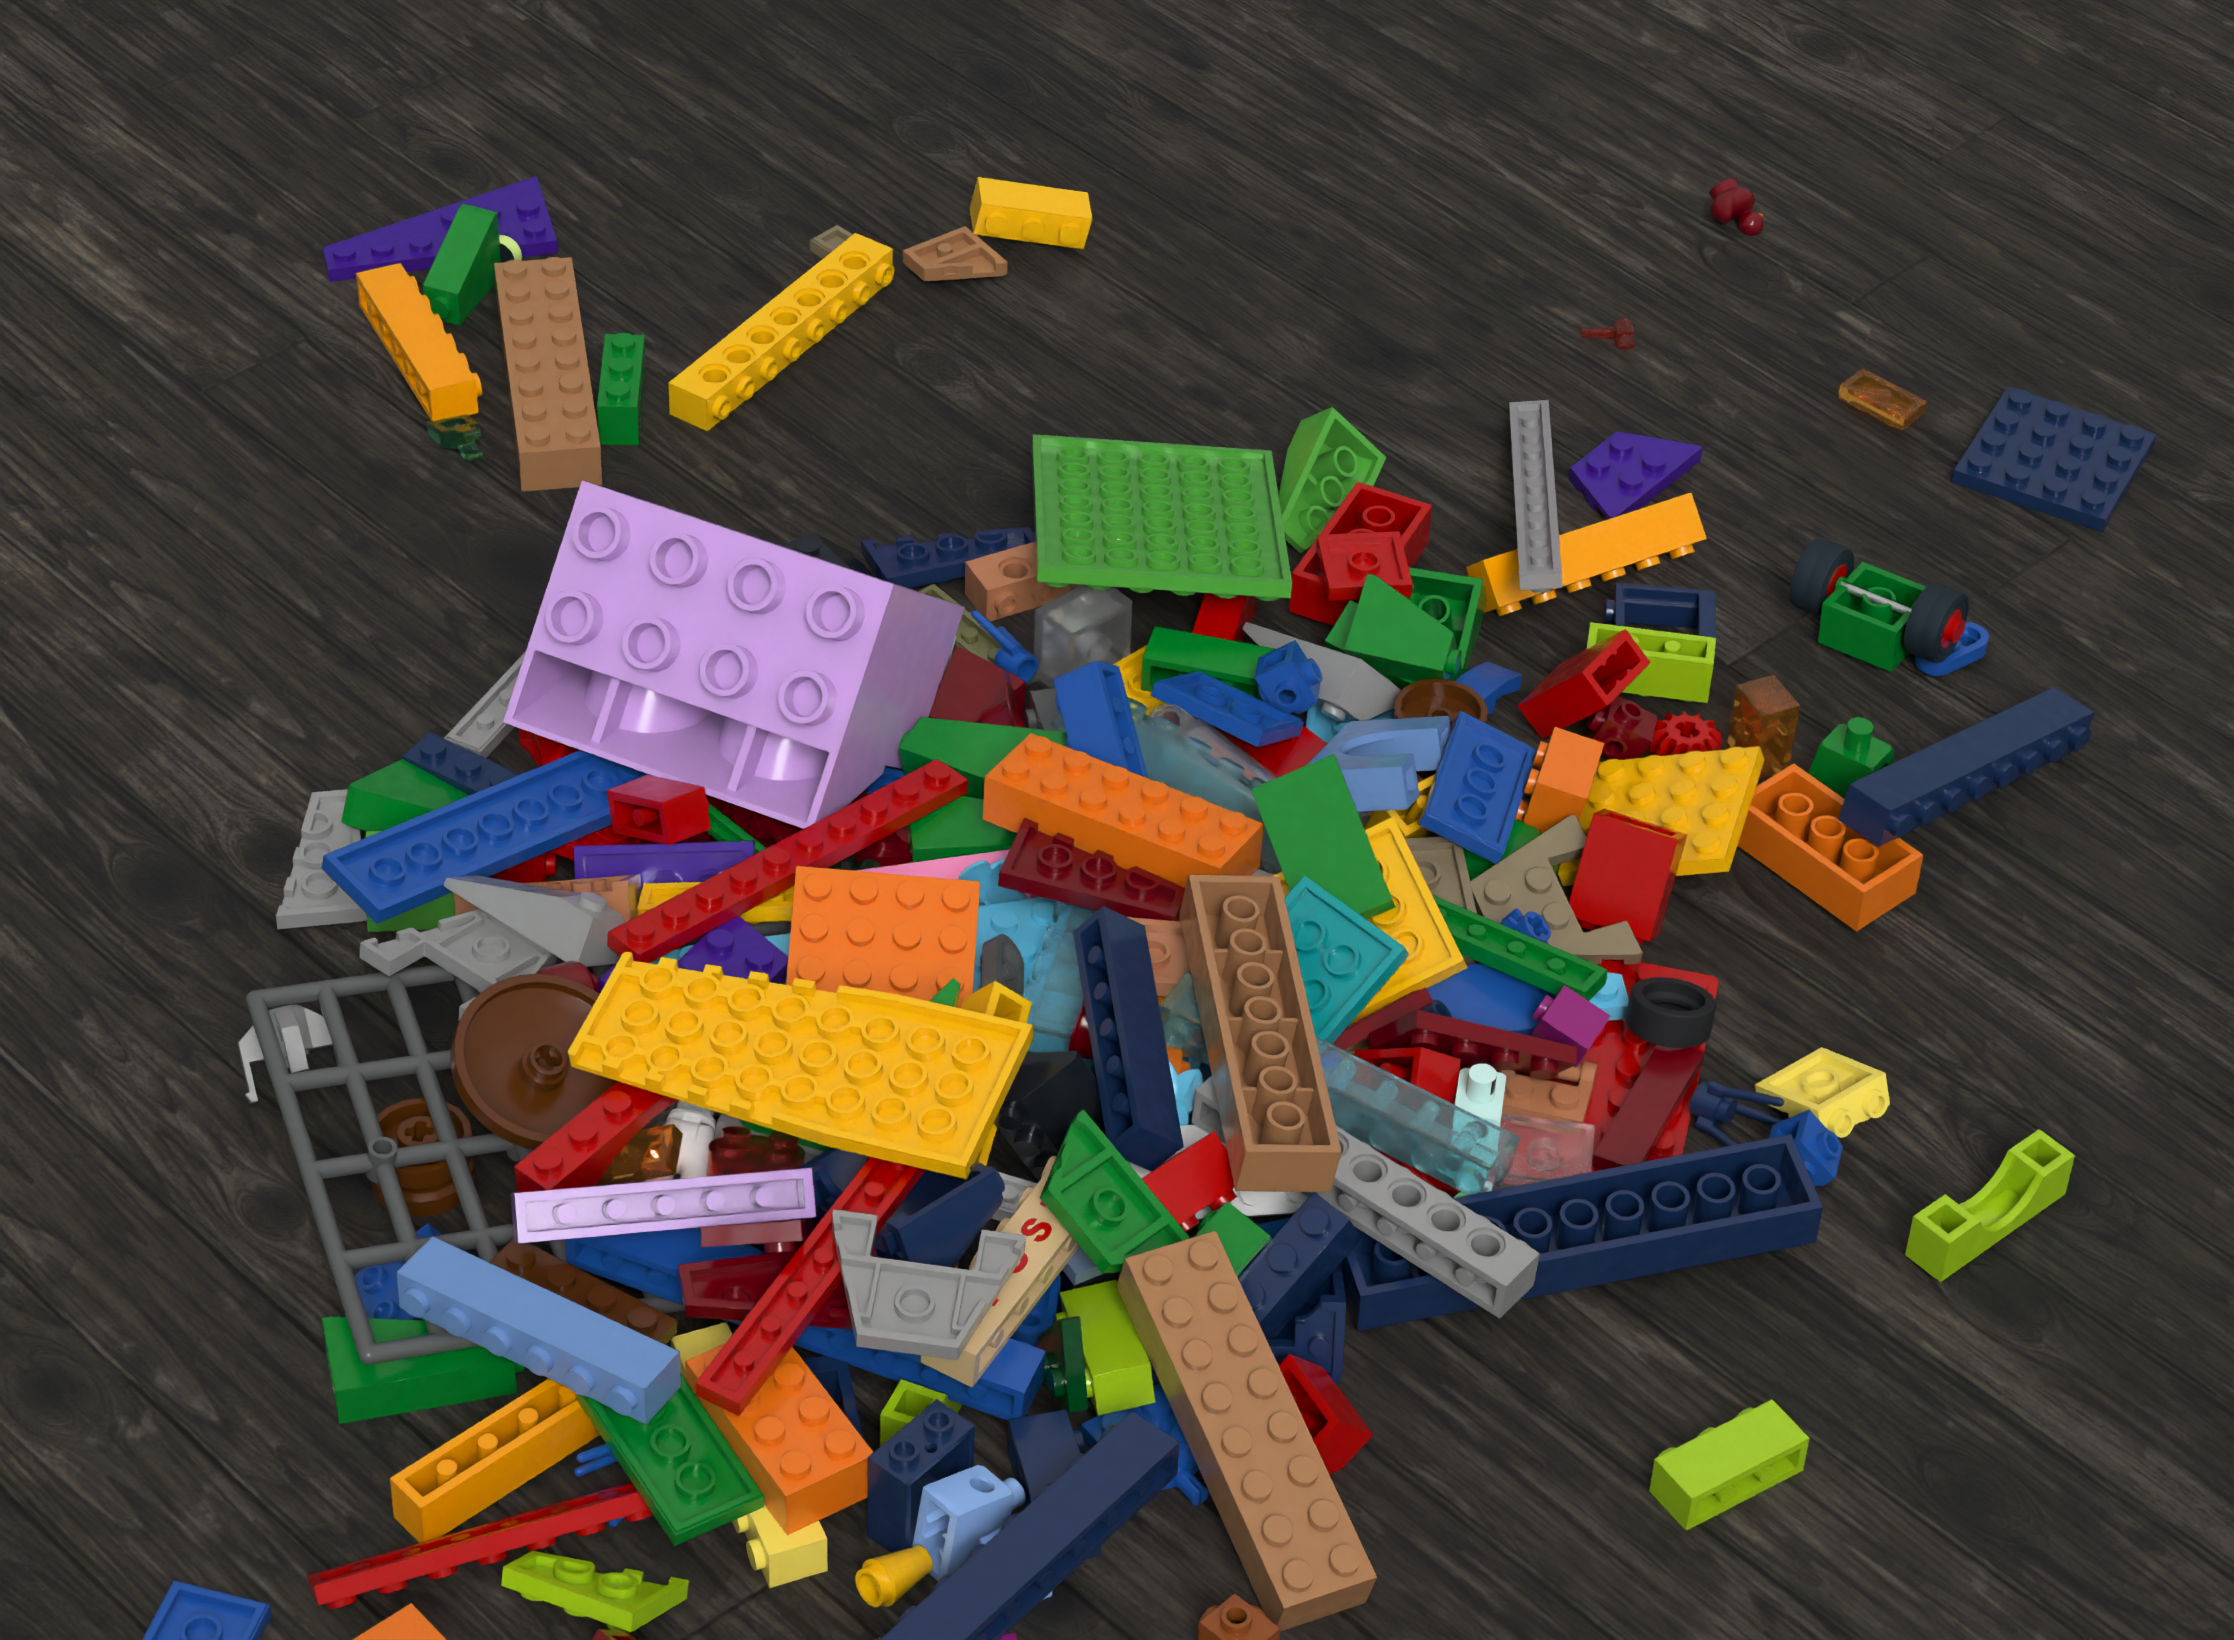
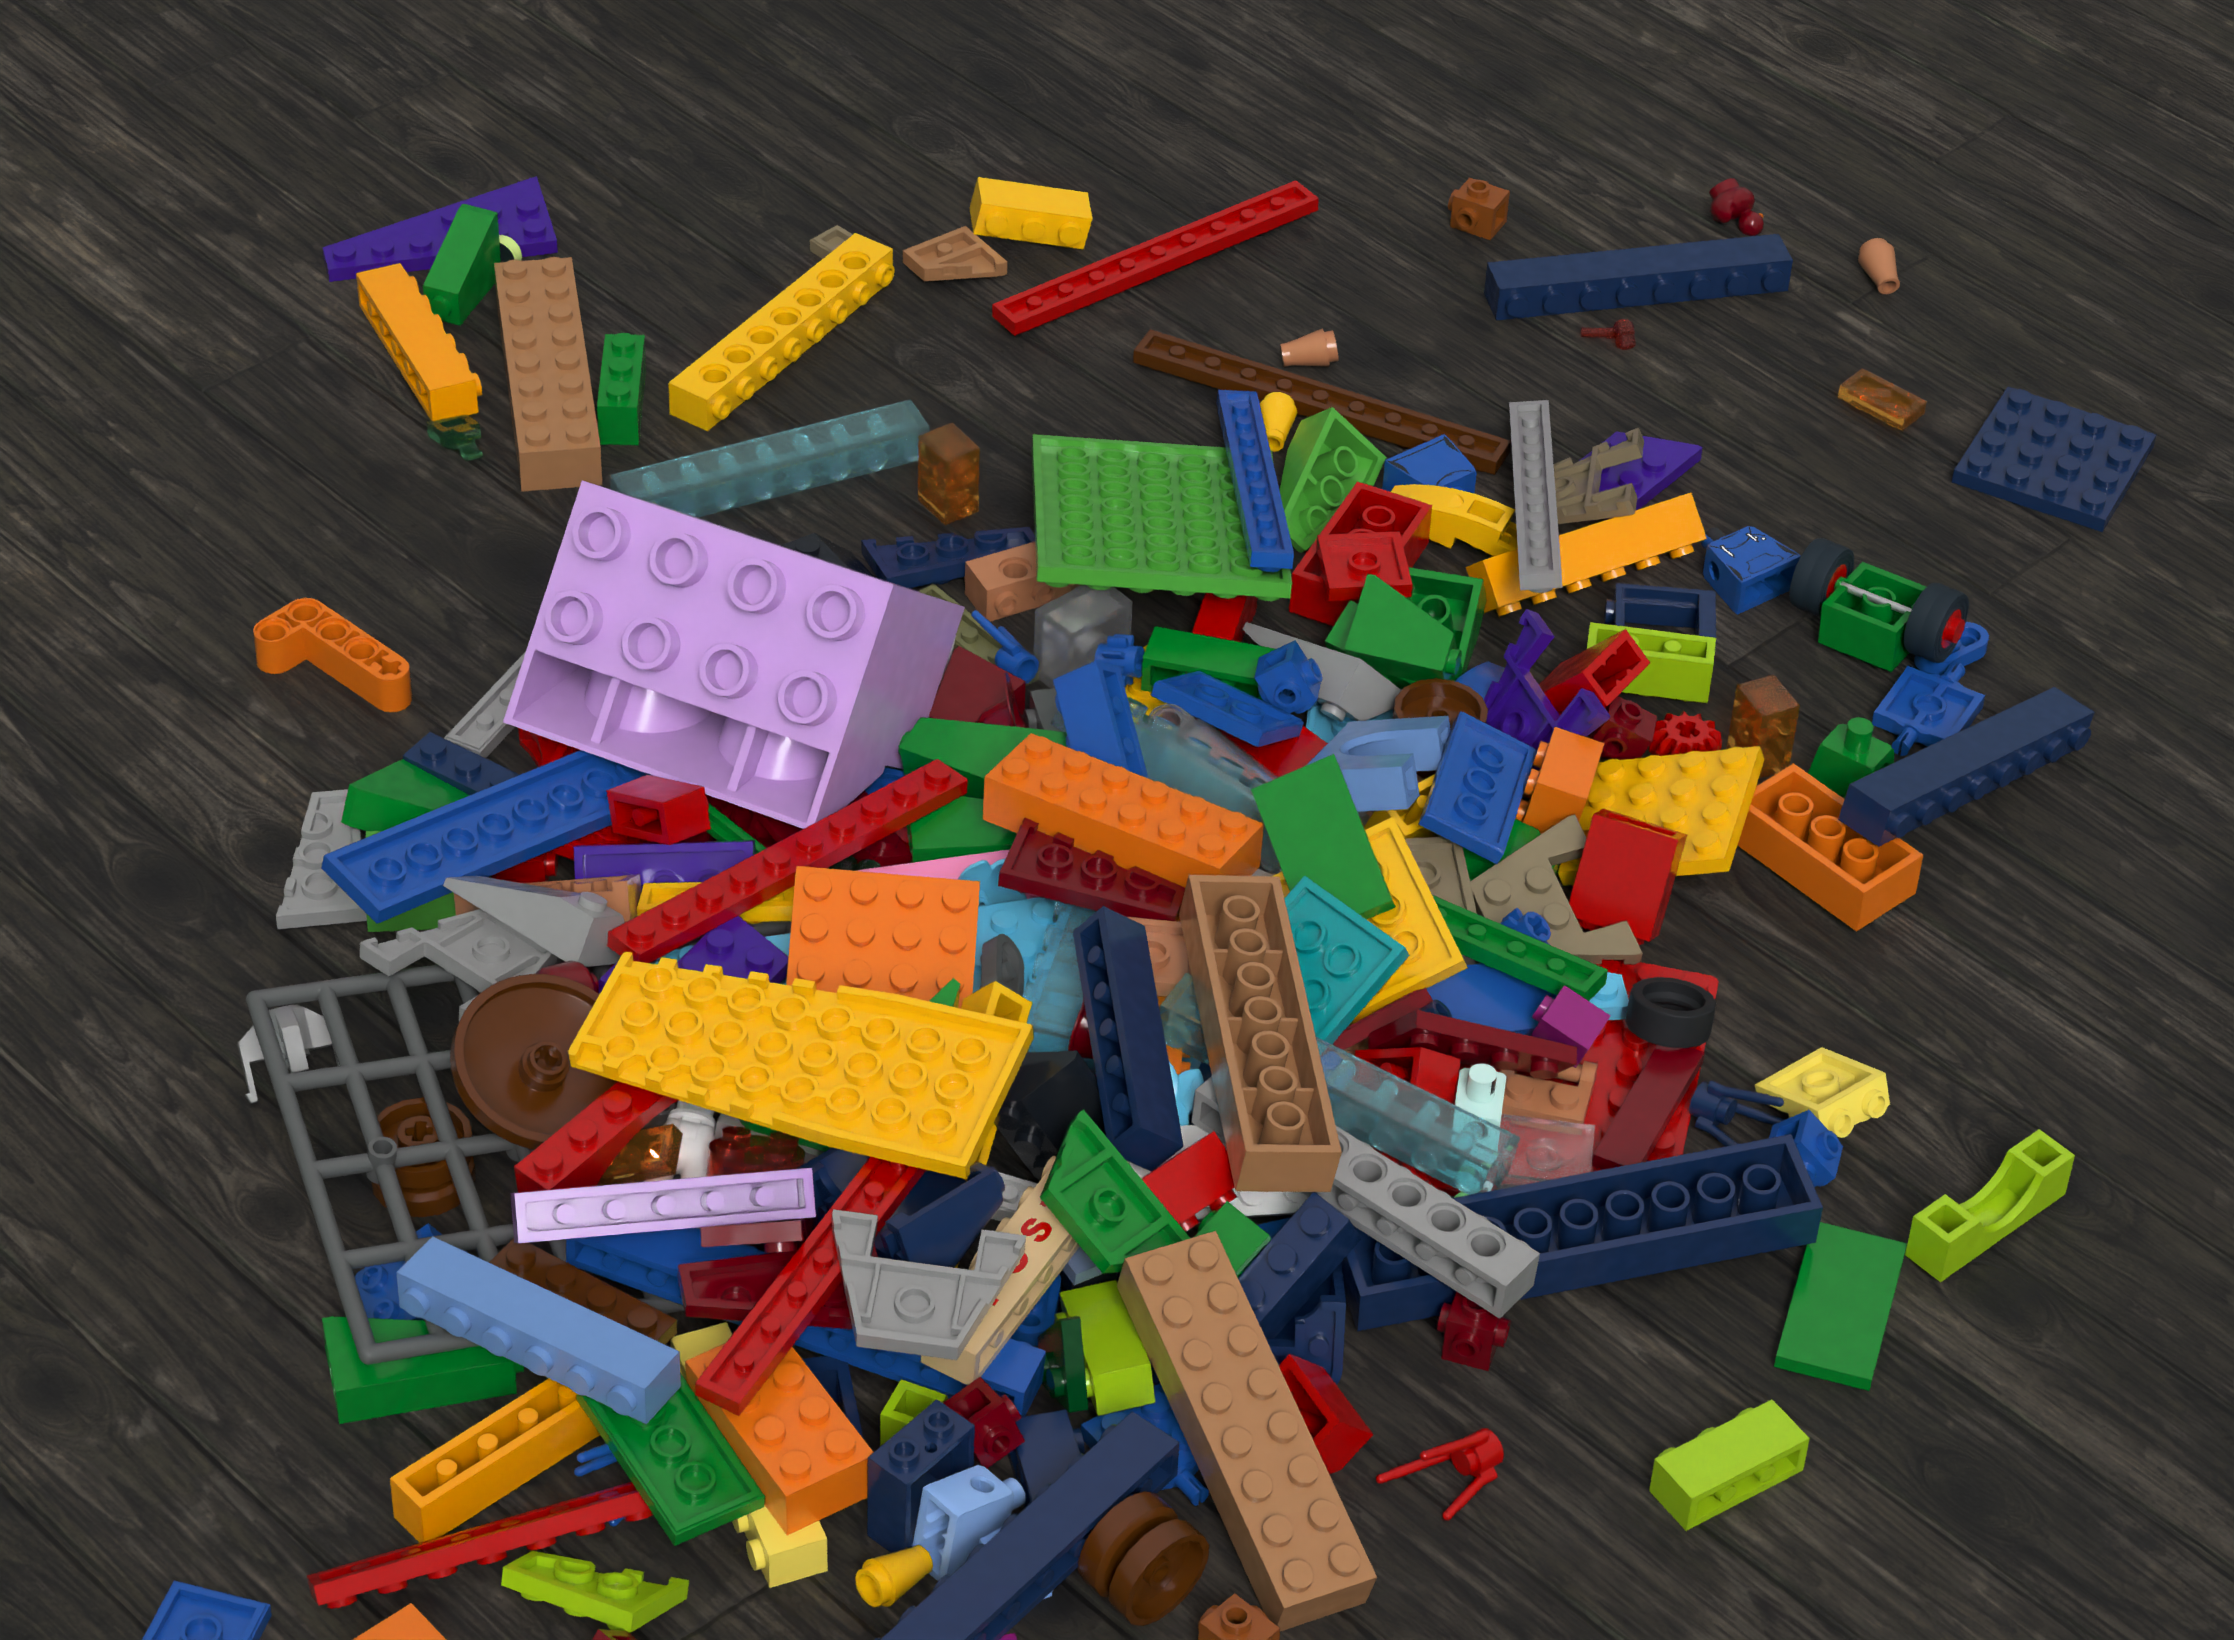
(336, 646): none -> orange beam
(780, 462): none -> clear light blue brick
(948, 473): none -> clear orange brick
(993, 1420): none -> dark red brick
(1122, 653): none -> blue gear
(1143, 1558): none -> reddish brown wheel
(1154, 258): none -> red plate
(1254, 481): none -> blue plate
(1278, 416): none -> yellow cone
(1310, 350): none -> nougat cone
(1310, 396): none -> reddish brown plate
(1431, 463): none -> blue torso
(1465, 516): none -> yellow slope
(1470, 1455): none -> red plant
(1471, 1333): none -> dark red brick
(1479, 208): none -> dark orange brick
(1520, 705): none -> dark purple wing
(1579, 483): none -> dark tan wing
(1637, 276): none -> dark blue brick
(1747, 567): none -> blue torso
(1841, 1306): none -> green tile
(1879, 263): none -> nougat cone
(1927, 707): none -> blue plate

